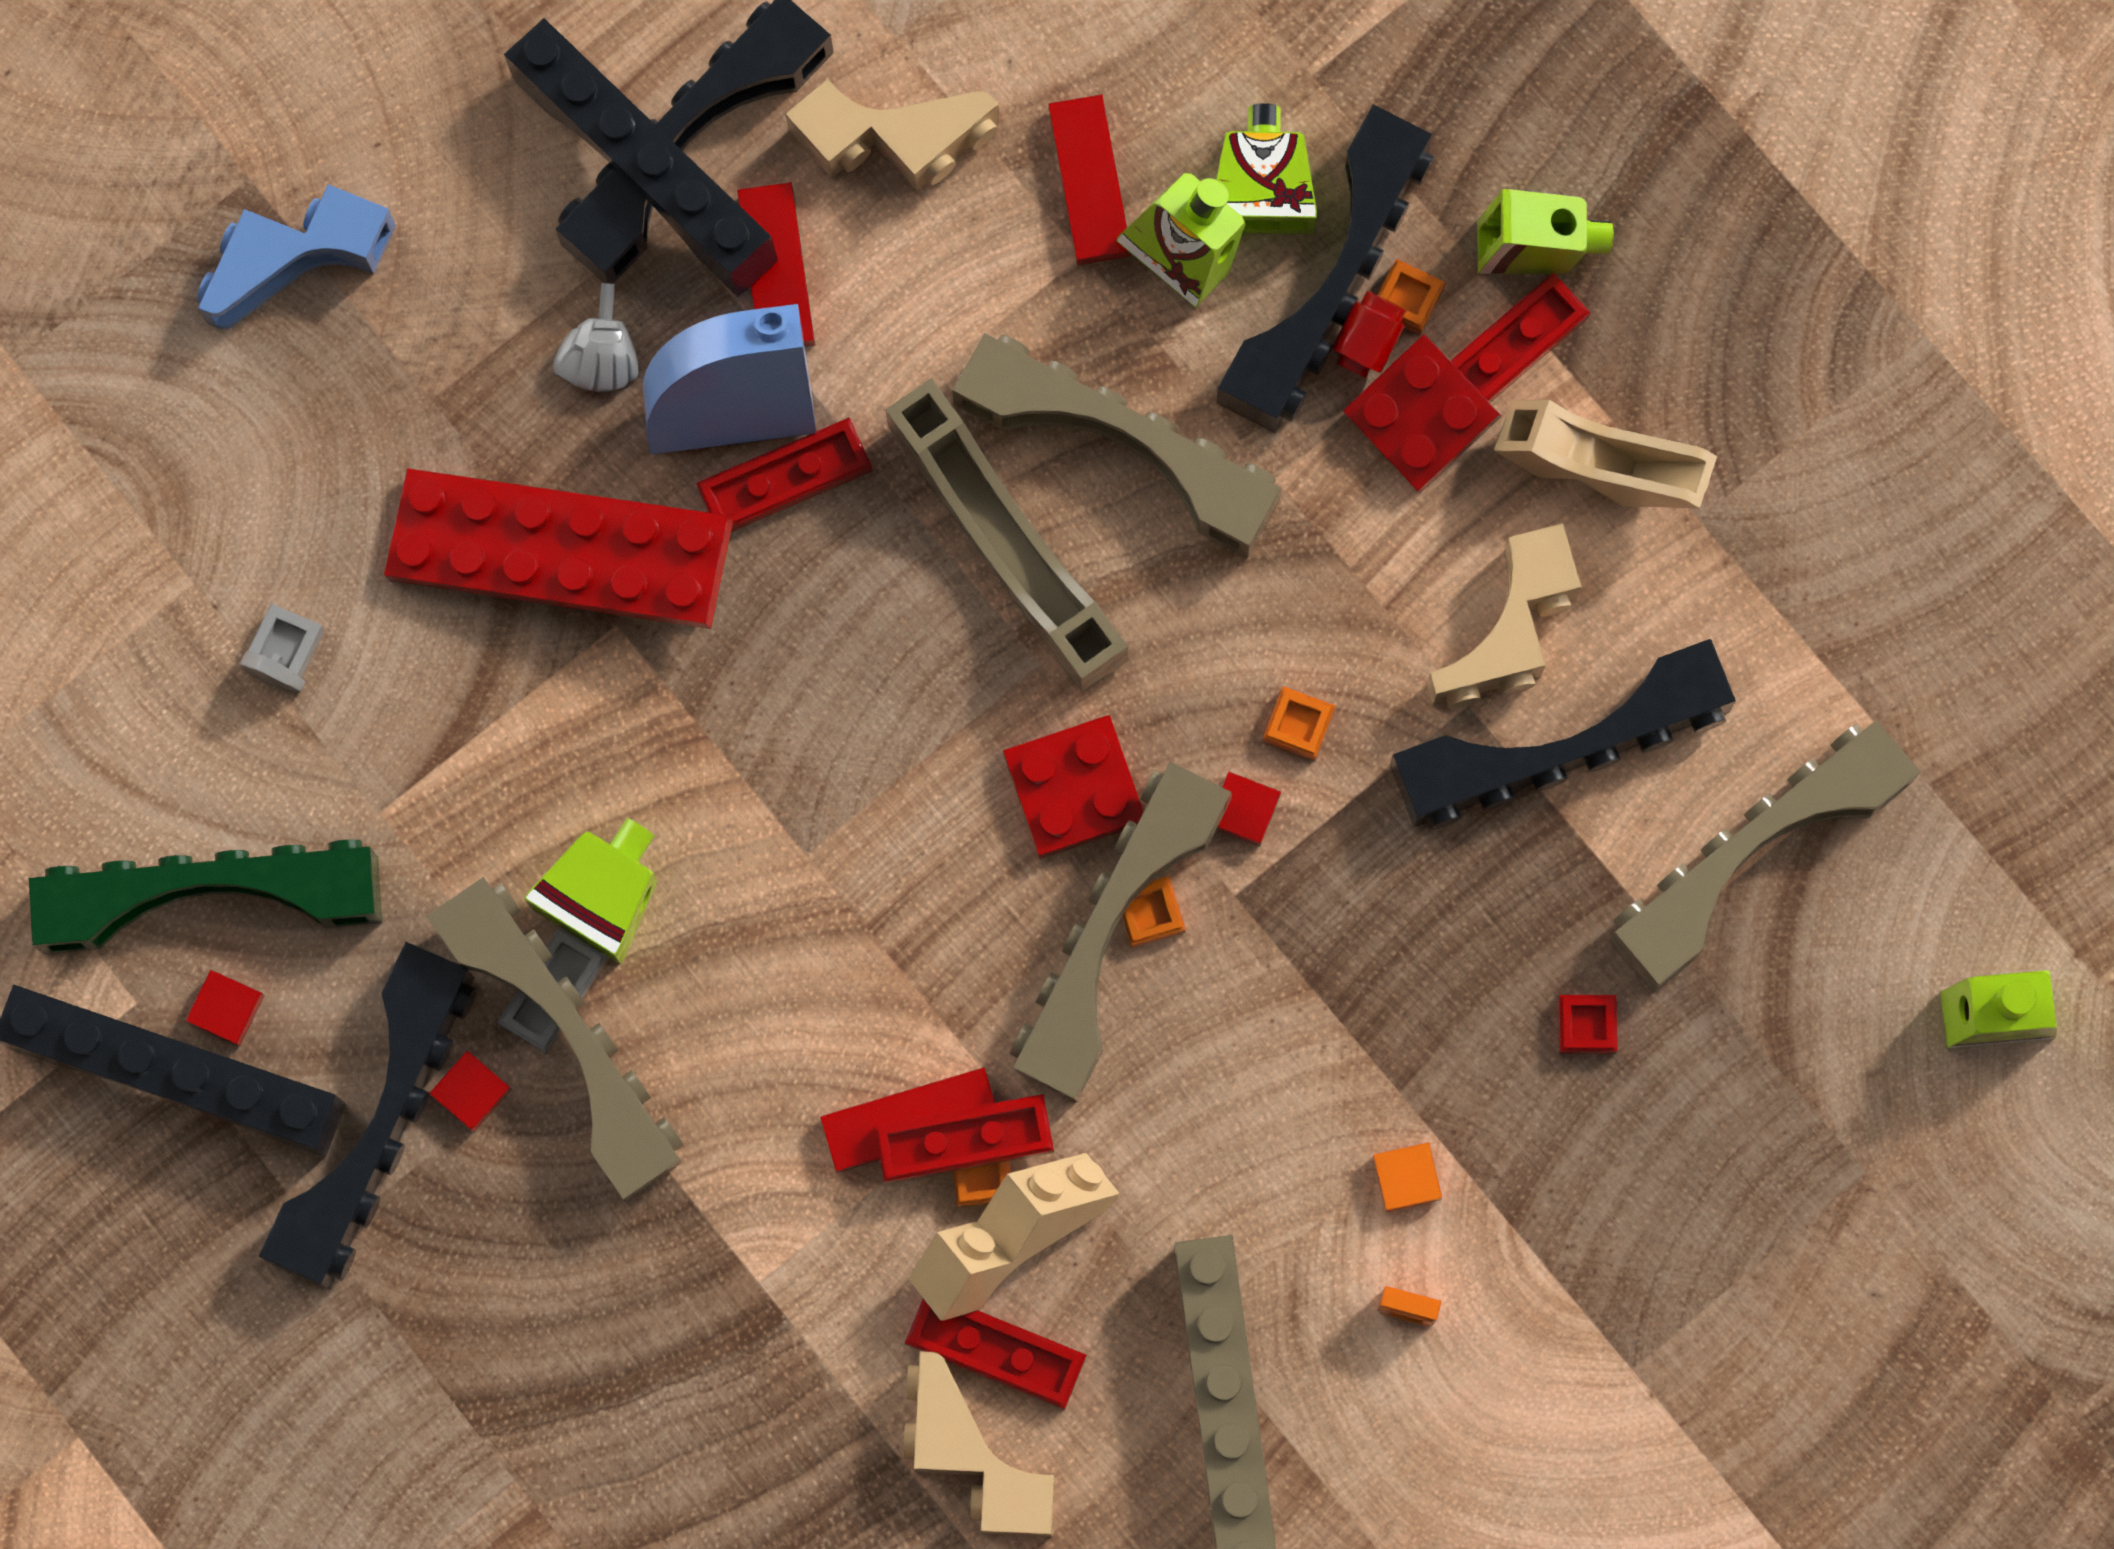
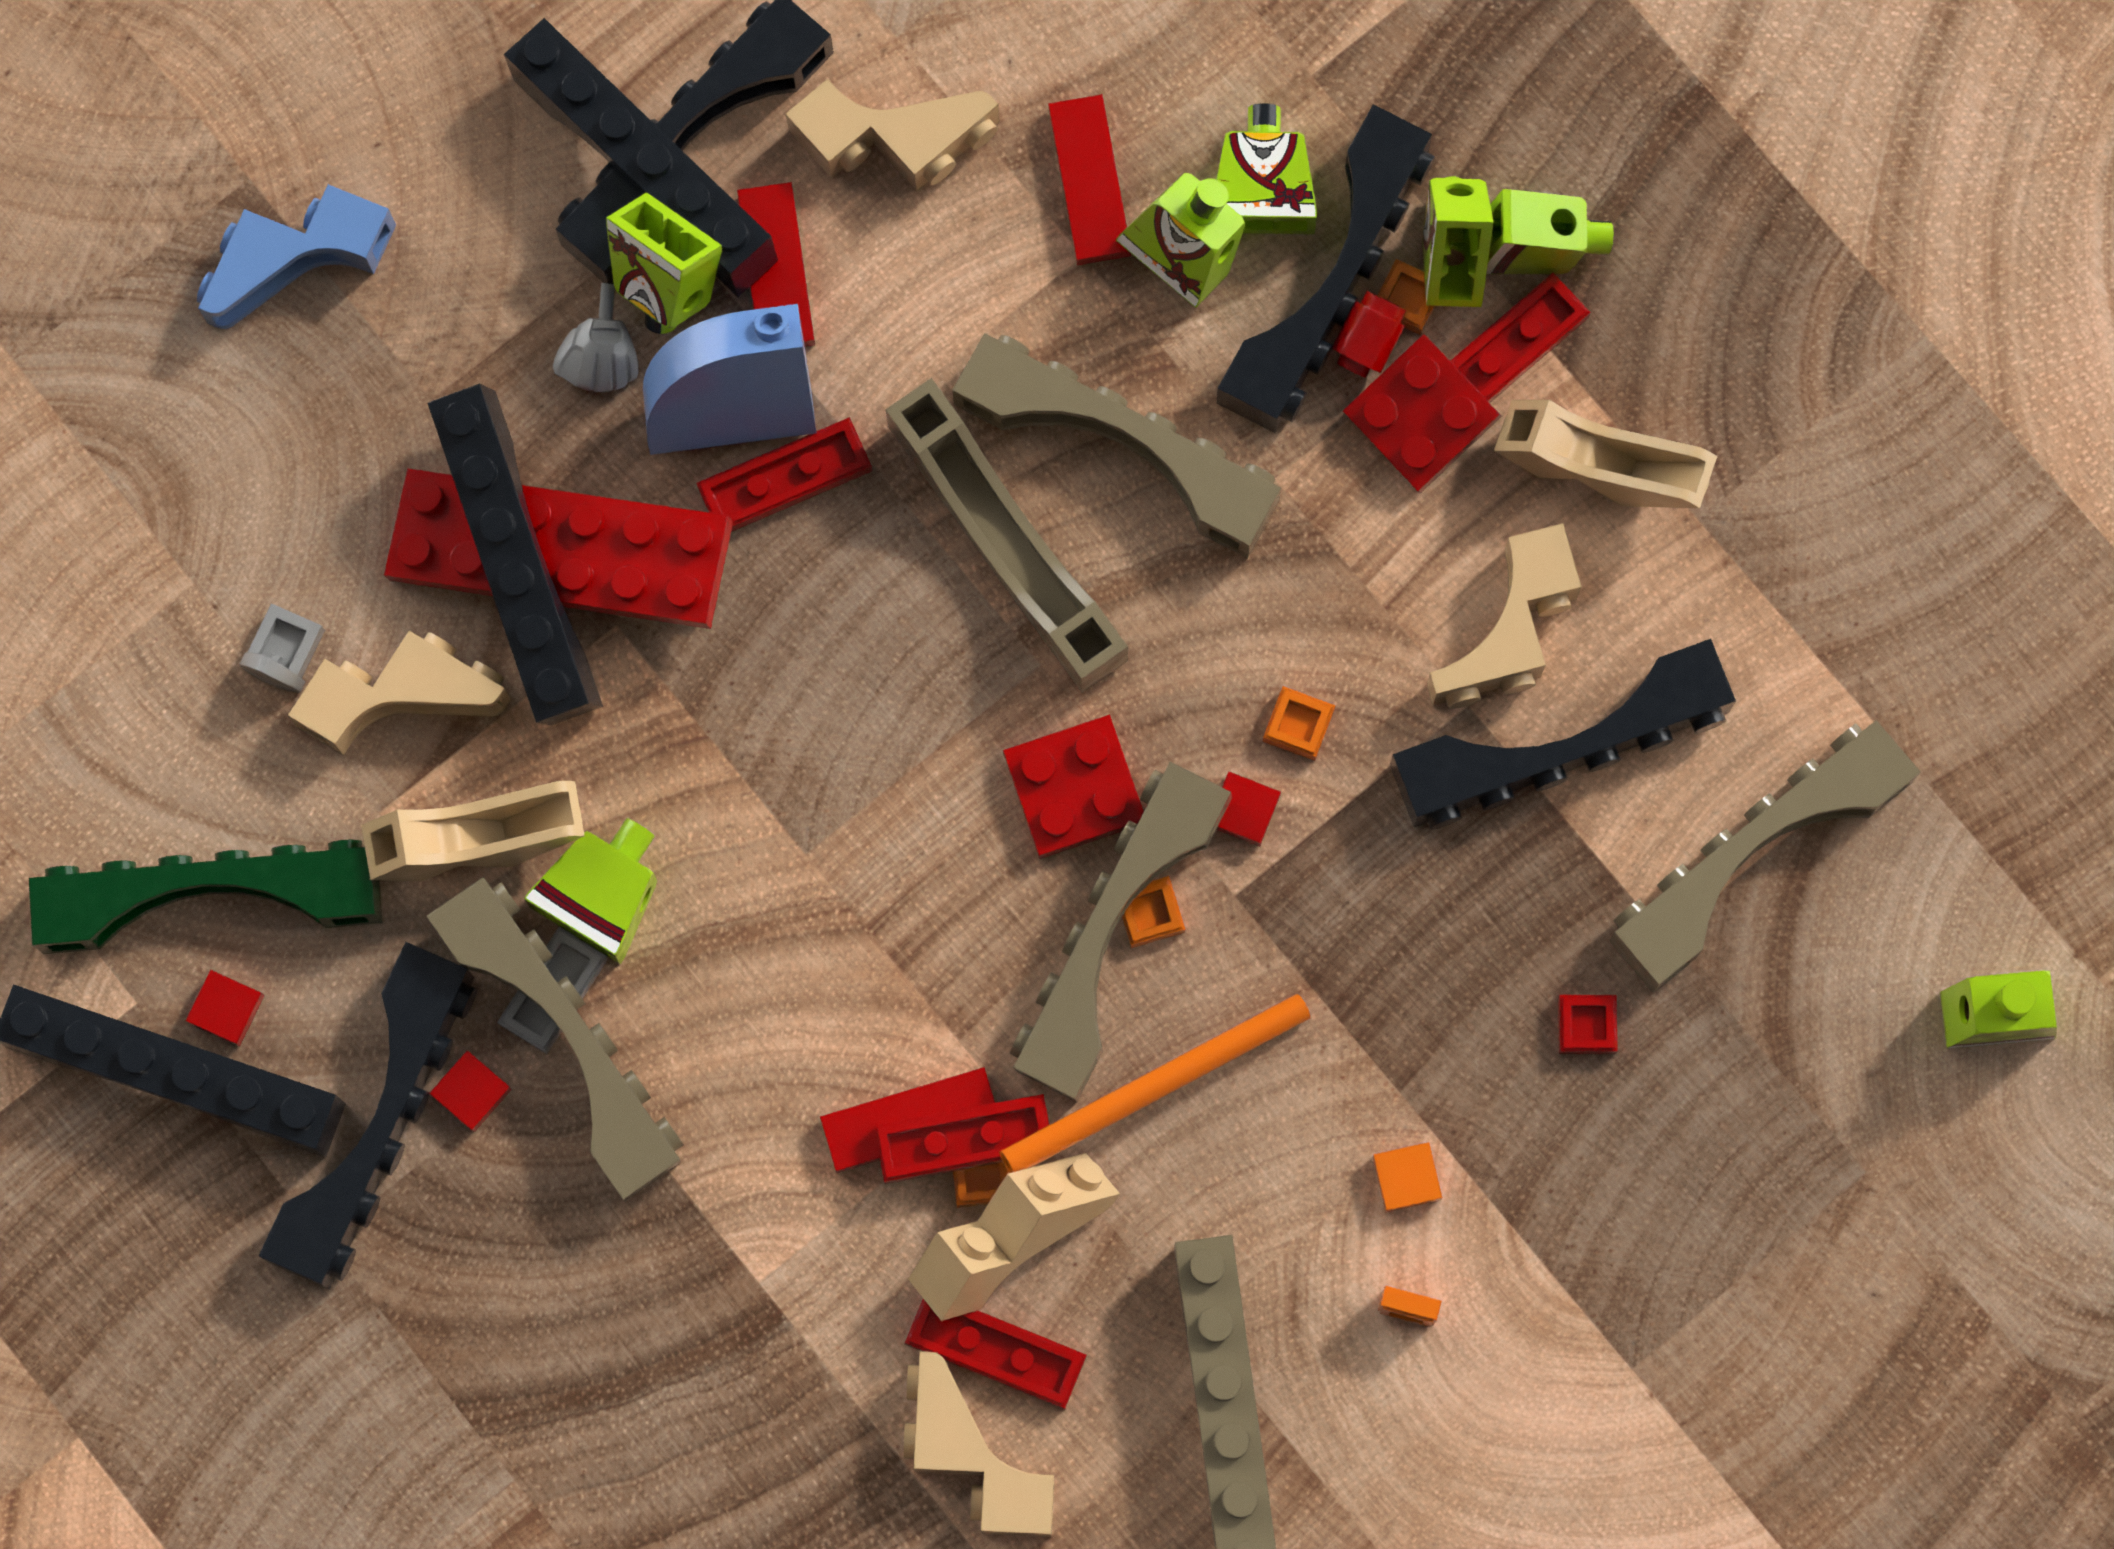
(416, 680): none -> tan arch
(479, 833): none -> tan arch
(494, 503): none -> black arch
(661, 262): none -> lime torso
(1155, 1084): none -> orange piece
(1462, 220): none -> lime torso

